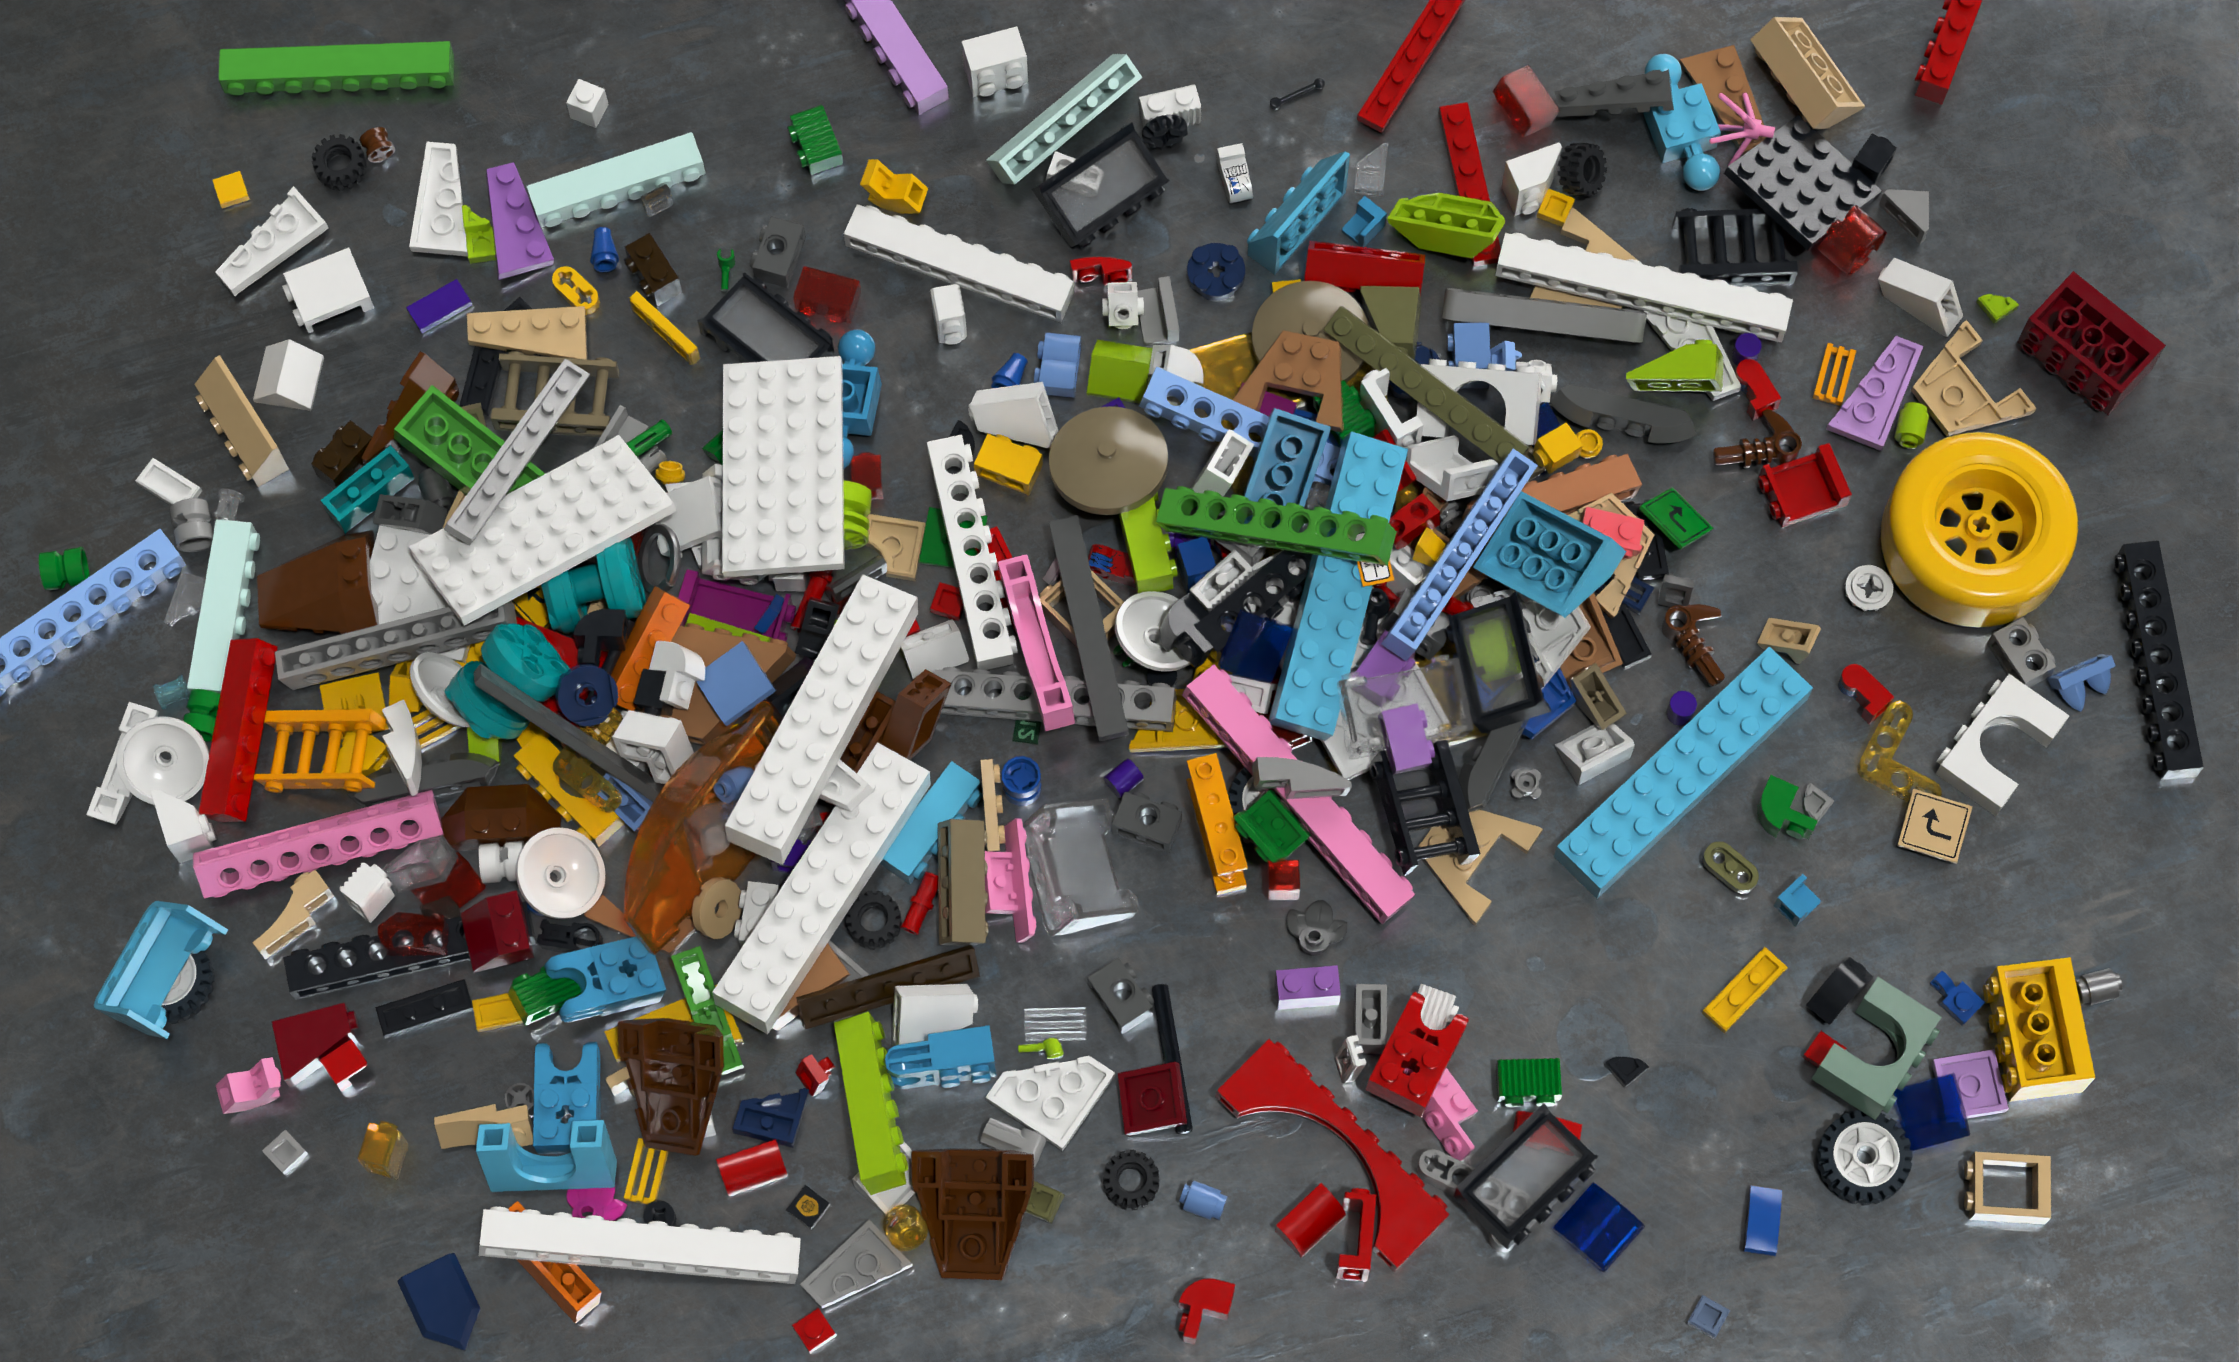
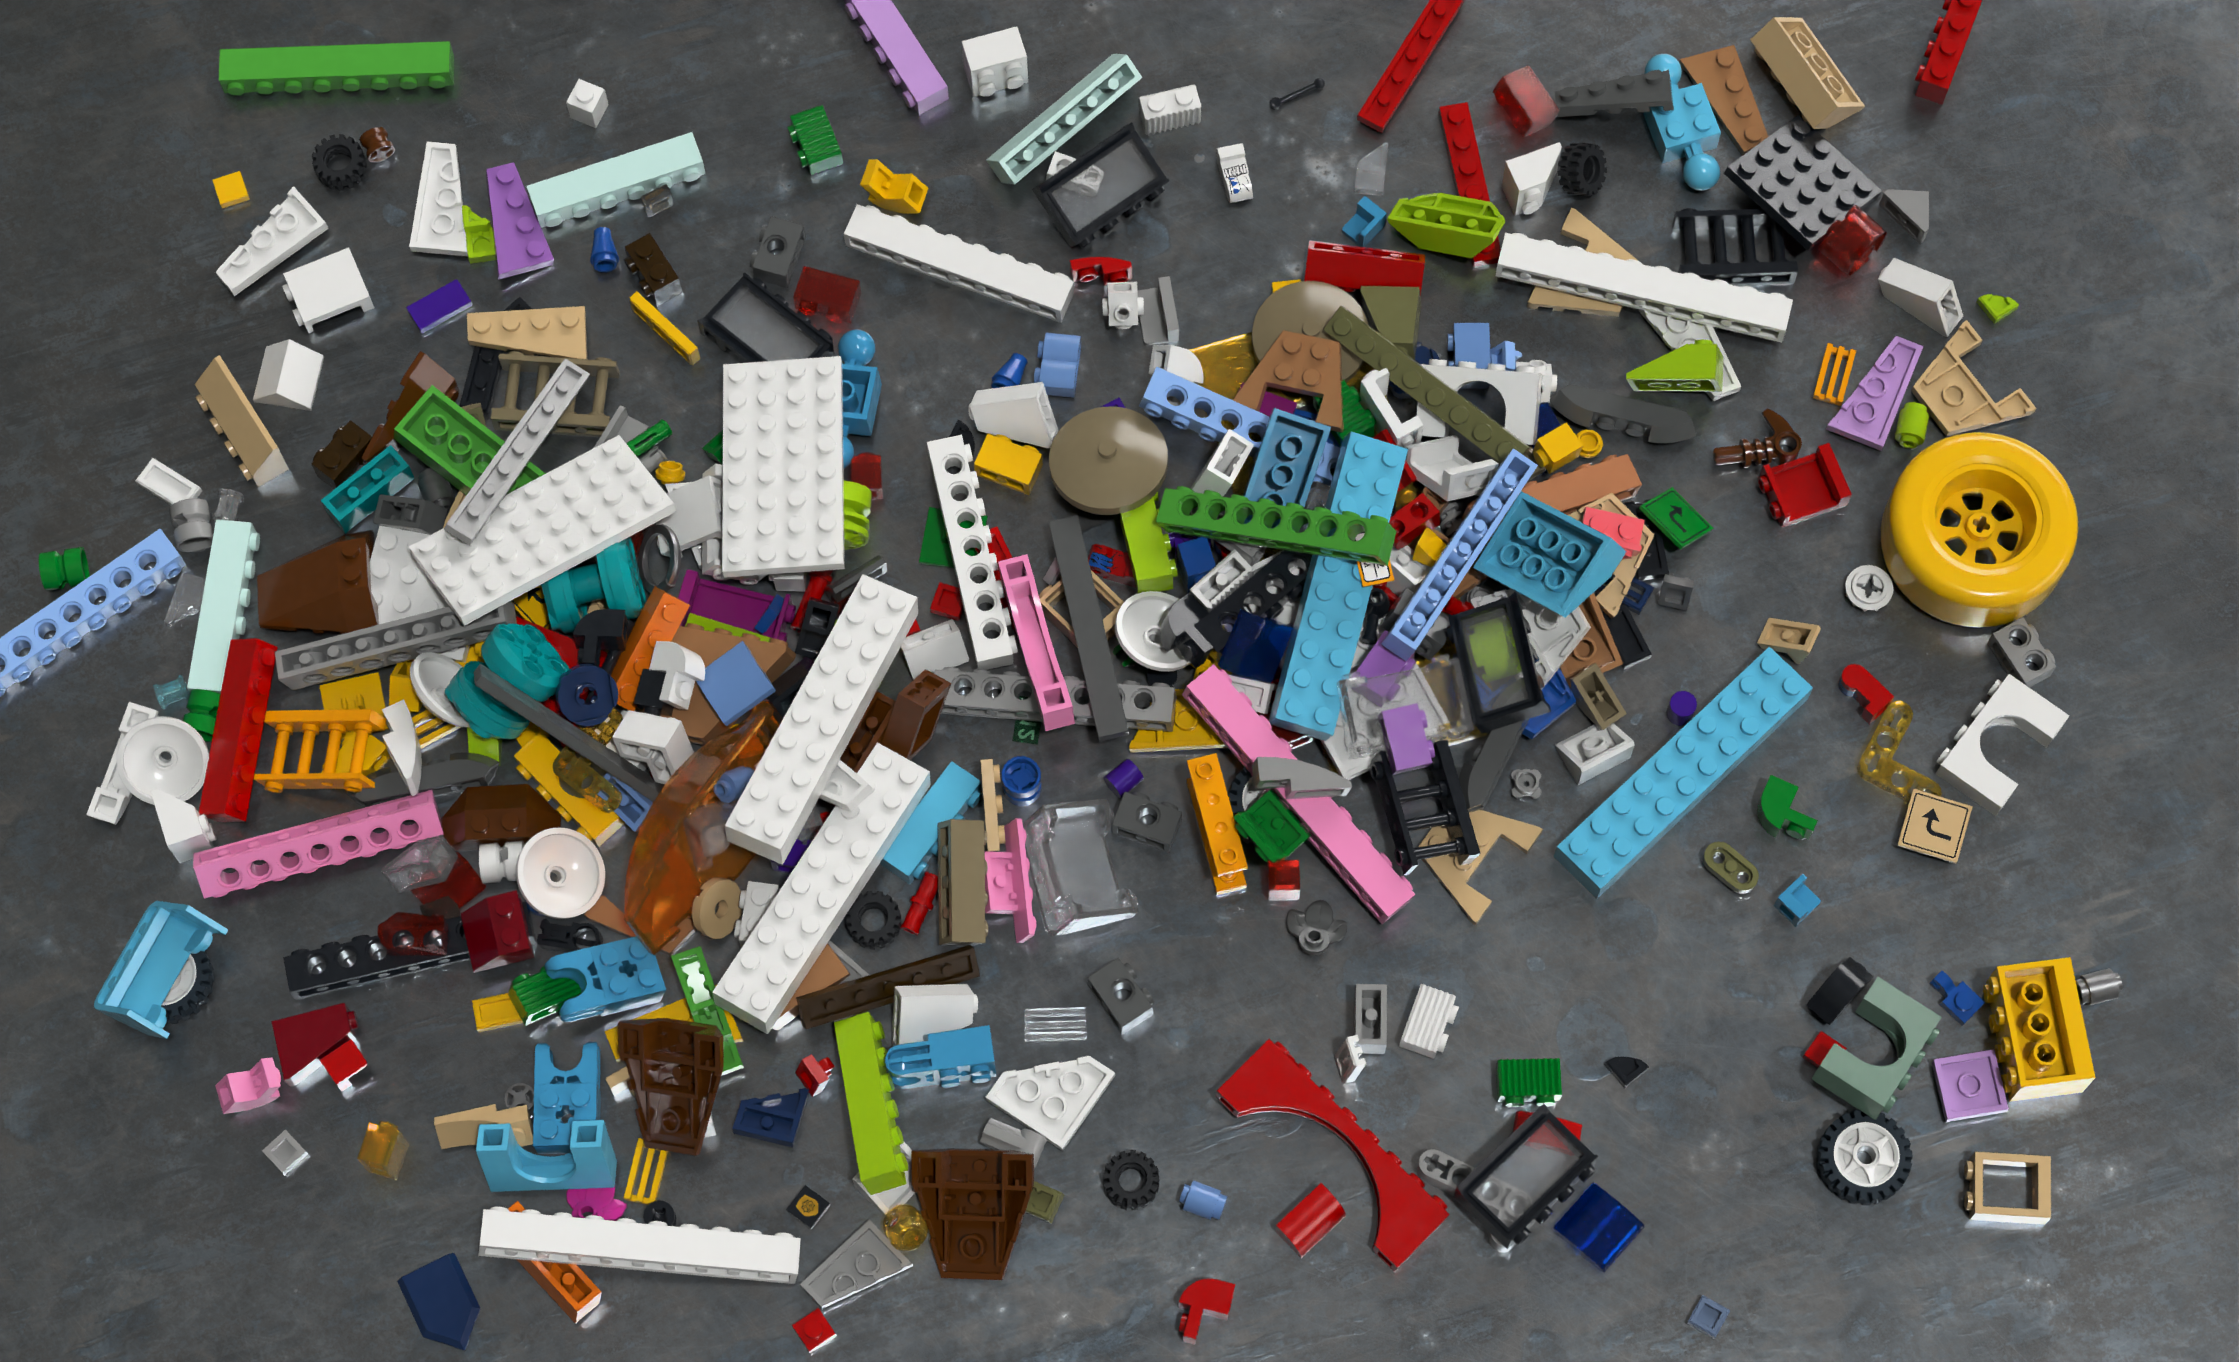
(307, 896): tan slope -> none
(368, 891): white brick -> none
(424, 1008): black tile -> none
(580, 286): yellow beam -> none
(725, 265): green hand -> none
(752, 1167): red brick -> none
(898, 543): tan tile -> none
(948, 314): white brick -> none
(1050, 1046): lime hand -> none
(1119, 371): lime slope -> none
(1152, 1098): dark red plate -> none
(1154, 131): black gear -> none
(1169, 1041): black axle -> none
(1224, 257): dark blue plate -> none
(1300, 212): medium azure slope -> none
(1307, 987): medium lavender brick -> none
(1351, 1266): red panel -> none
(1419, 1049): red brick -> none
(1444, 1114): bright pink bracket -> none
(1544, 315): light grey beam -> none
(1555, 207): yellow tile -> none
(1688, 638): reddish brown piece -> none
(1744, 990): yellow tile -> none
(1746, 347): dark purple piece -> none
(1751, 130): bright pink plant -> none
(1757, 388): red leg -> none
(1763, 1220): blue slope -> none
(1816, 802): light grey tile -> none
(1874, 157): black brick -> none
(1932, 1111): clear blue slope -> none
(2071, 680): medium blue tile -> none
(2090, 343): dark red brick -> none
(2147, 558): black brick -> none

